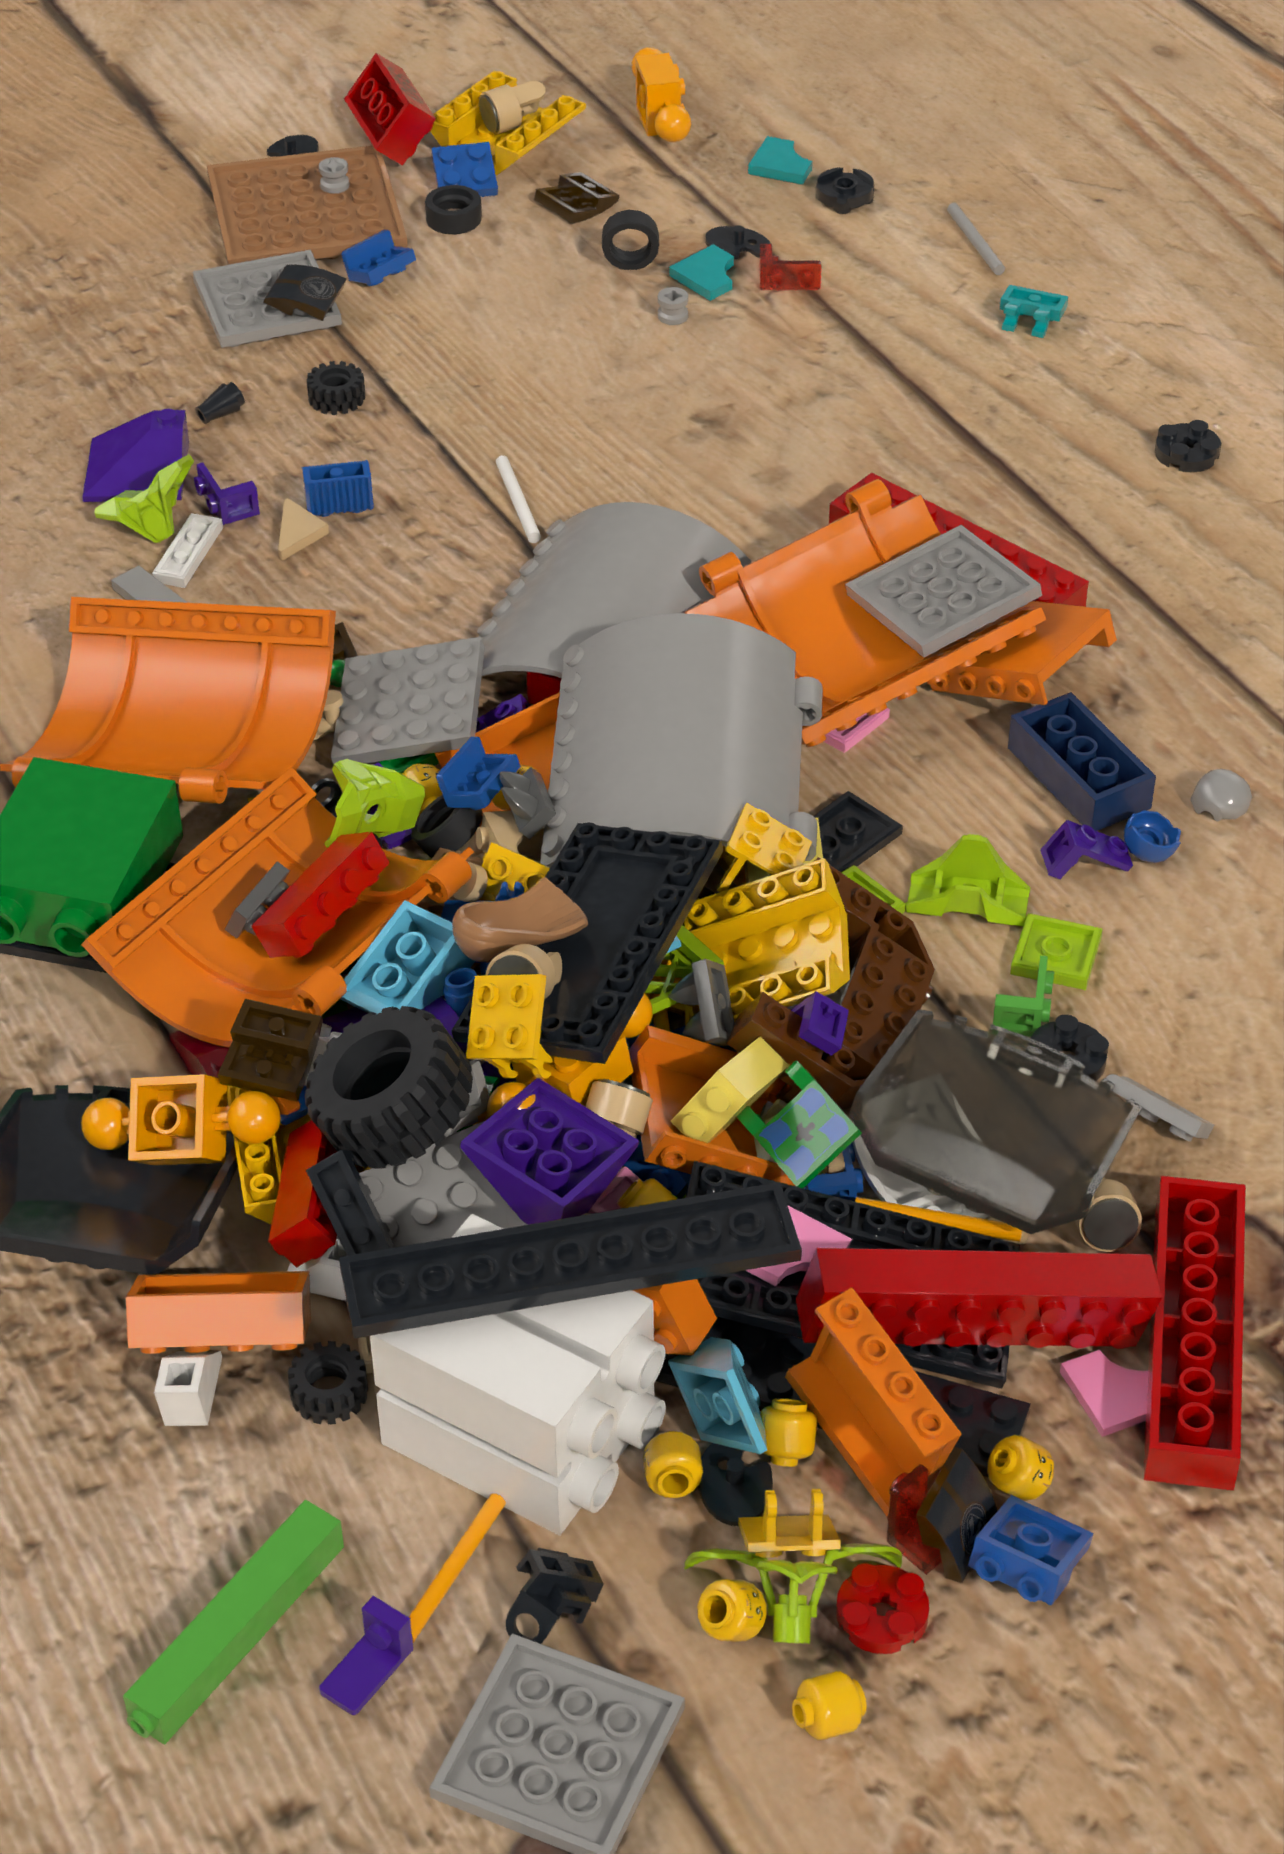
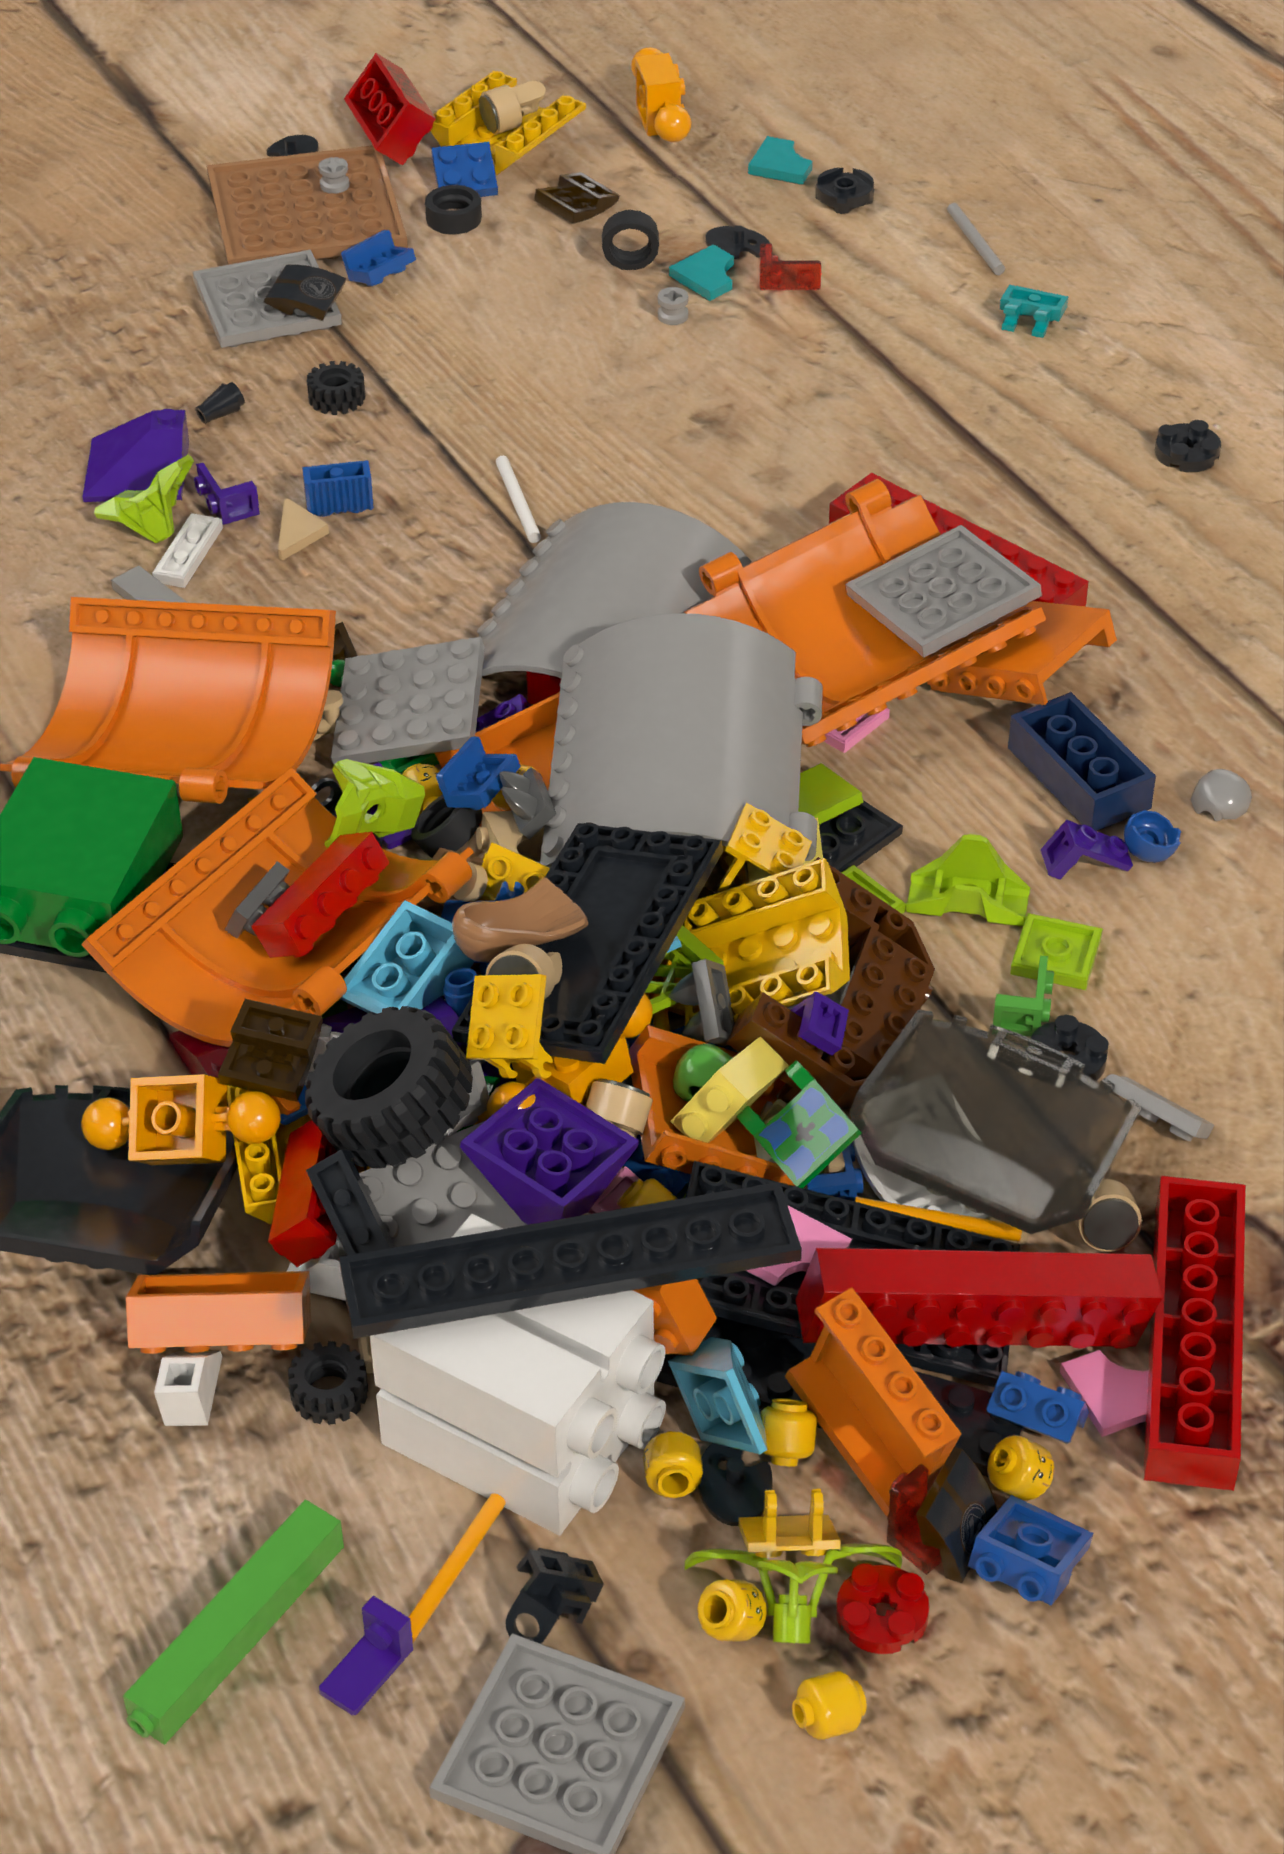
(696, 1068): none -> bright green hair
(826, 793): none -> lime tile
(1036, 1407): none -> blue bracket

